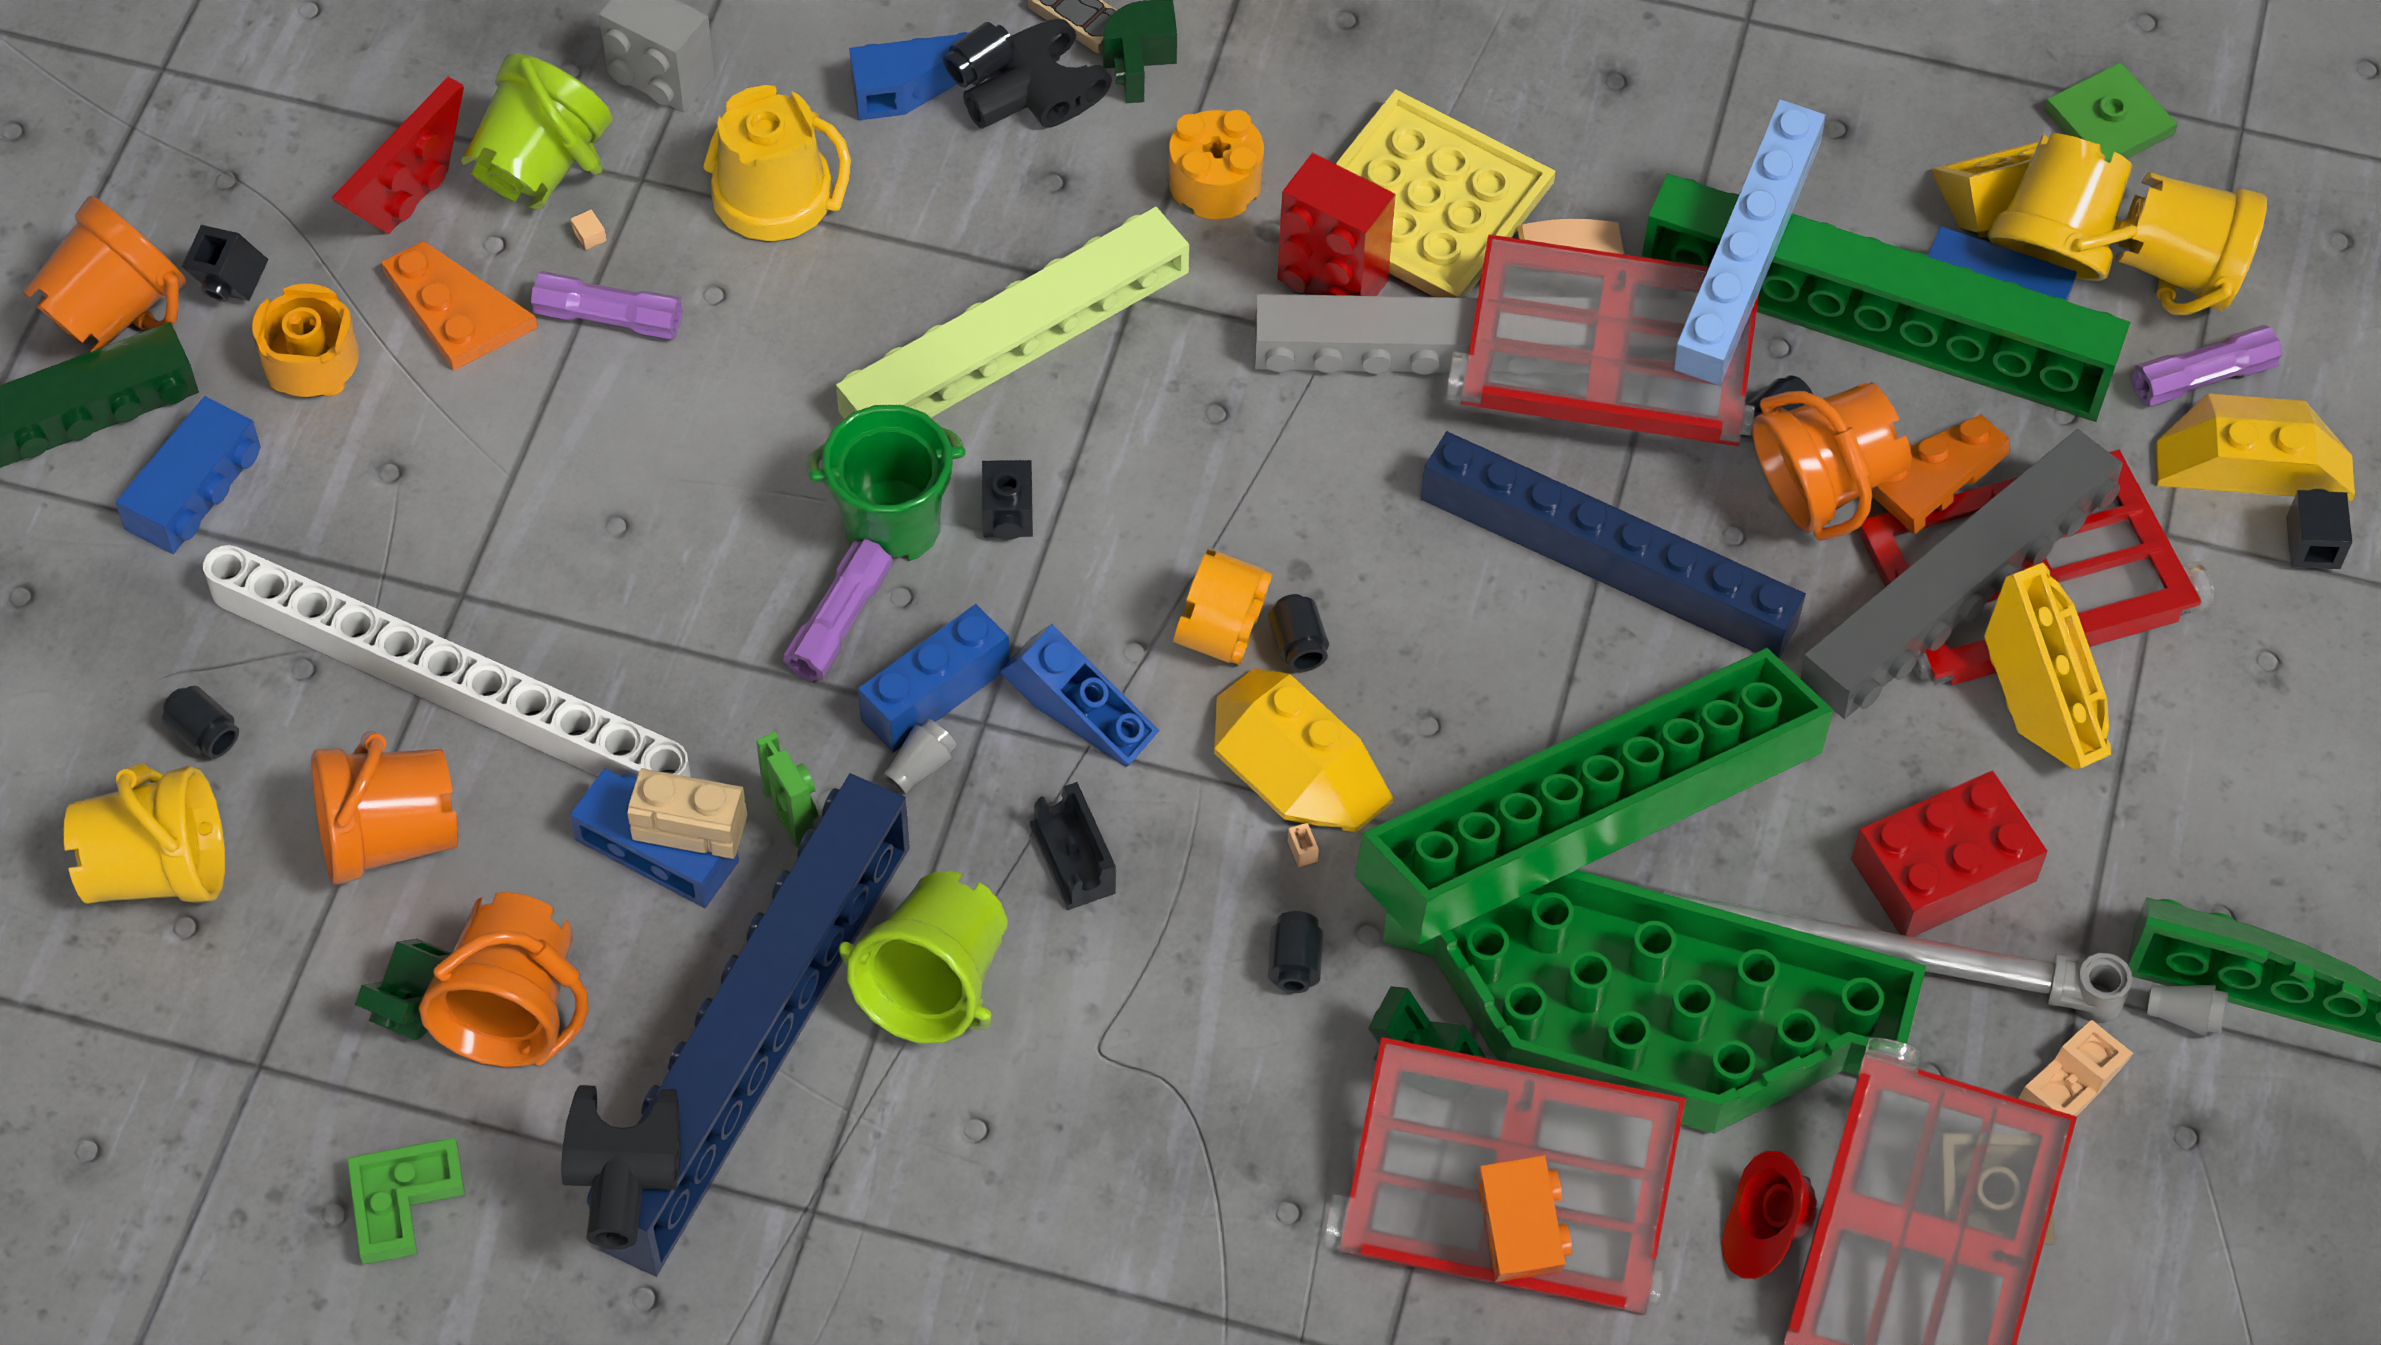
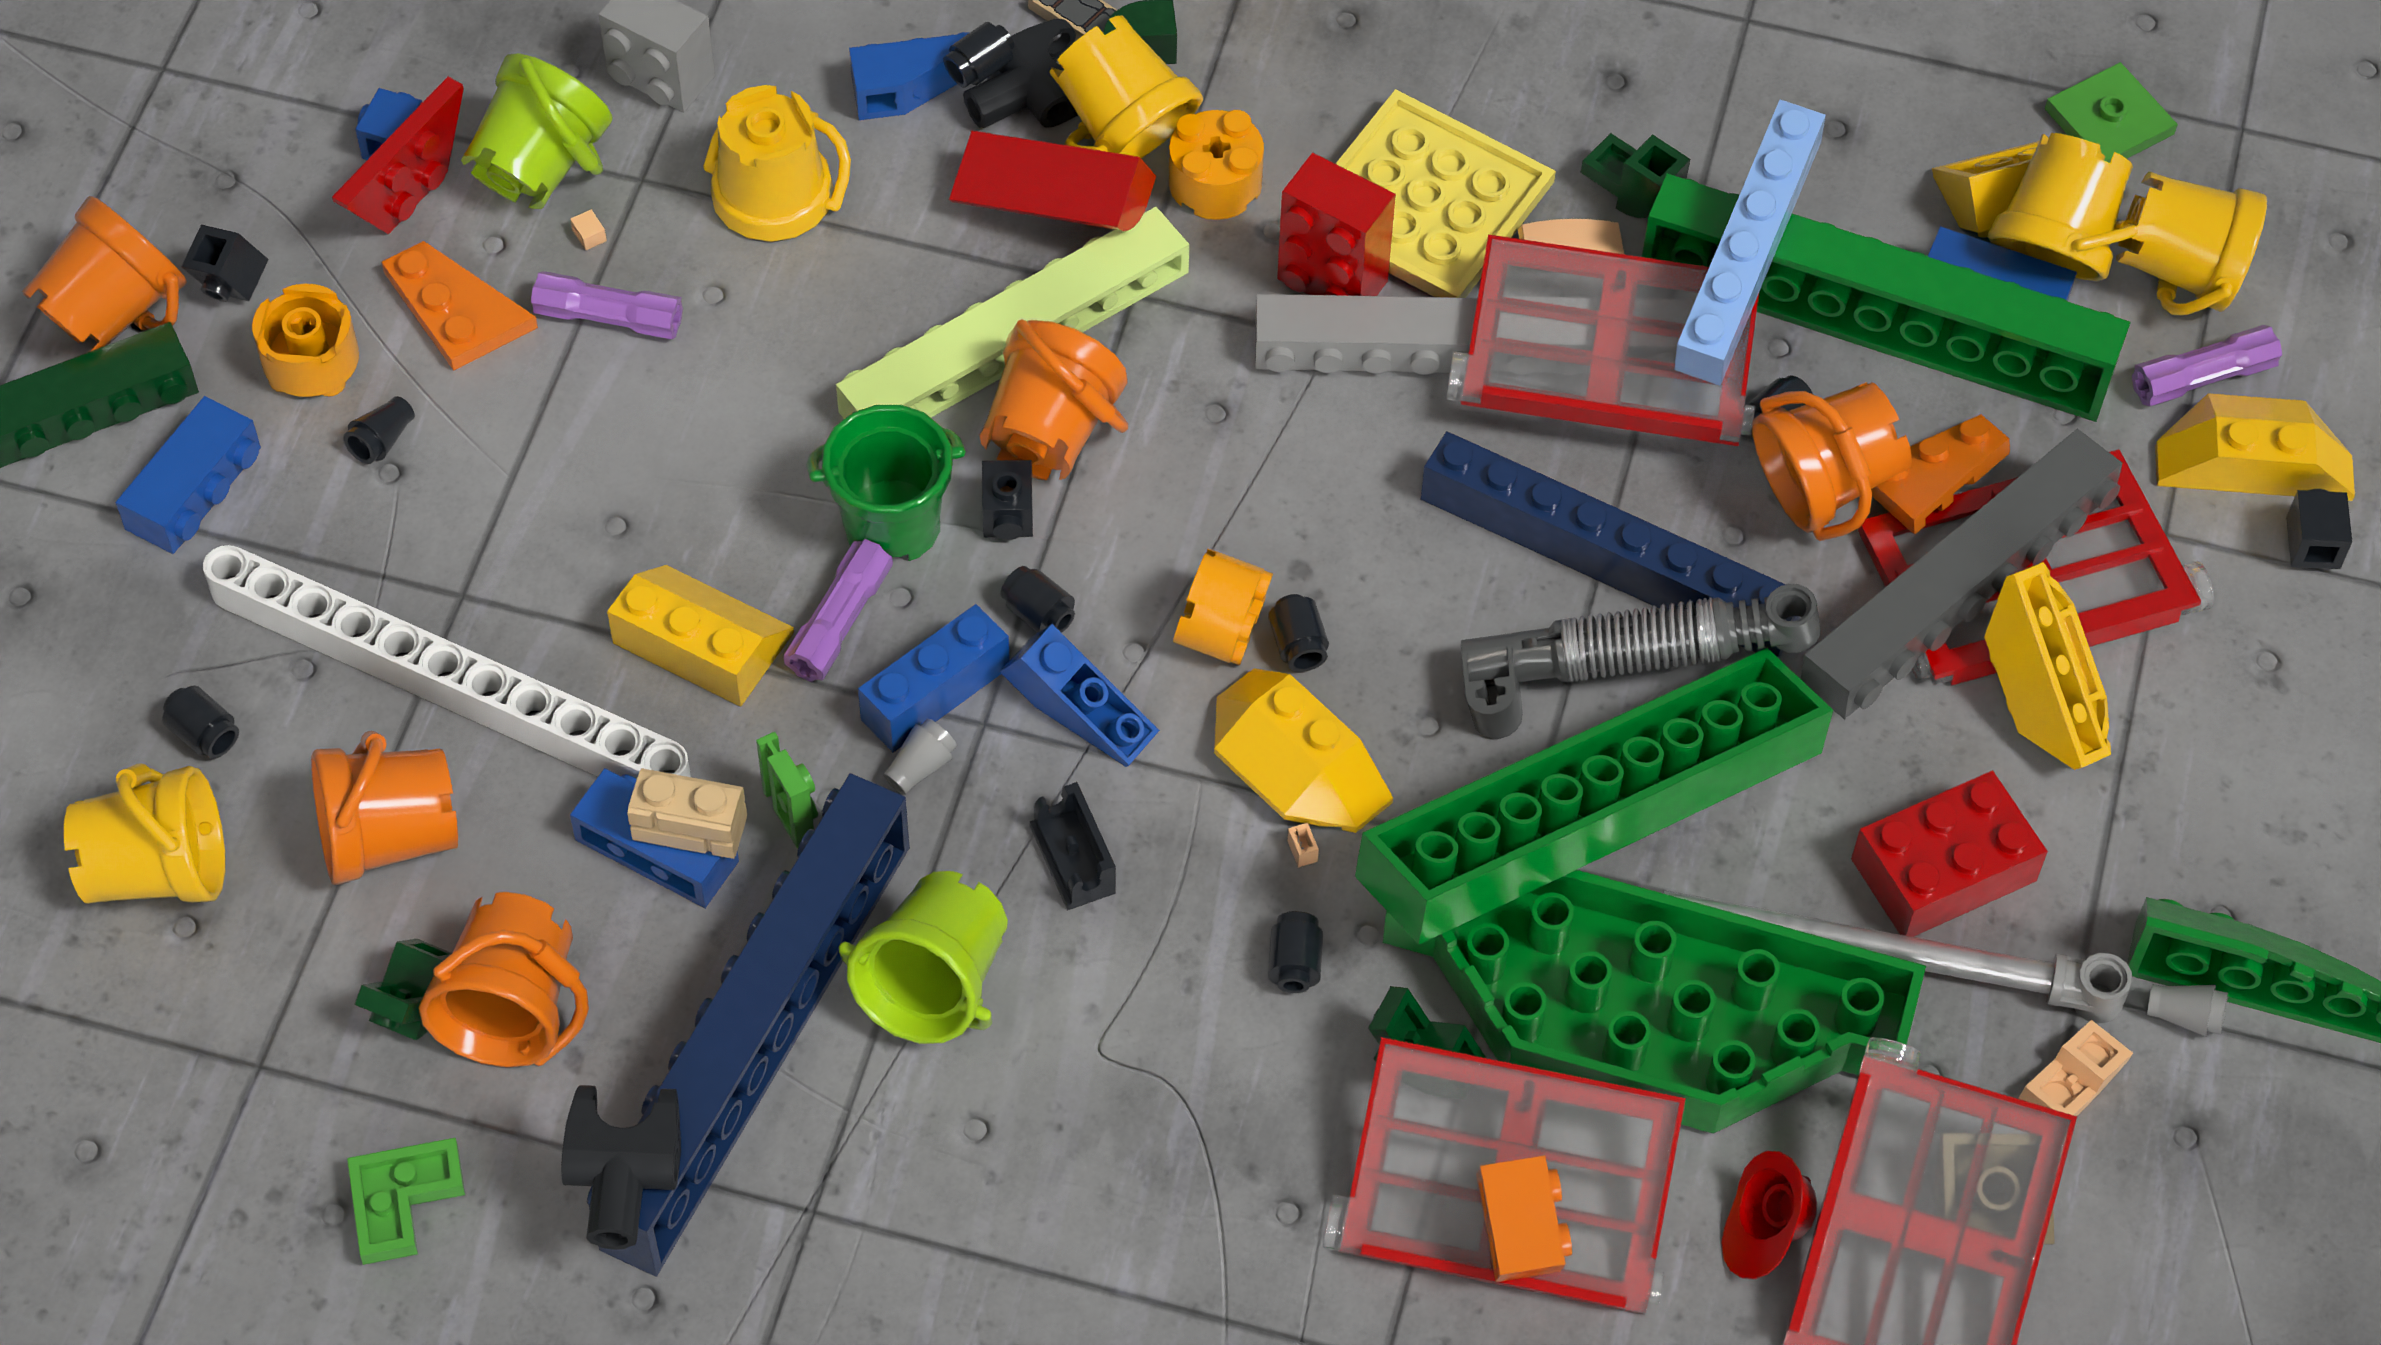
(376, 432): none -> black cone
(382, 118): none -> blue brick
(696, 632): none -> yellow slope
(1038, 599): none -> black brick
(1052, 396): none -> orange piece
(1053, 181): none -> red brick
(1122, 91): none -> yellow piece
(1577, 648): none -> dark grey piece
(1633, 173): none -> dark green brick

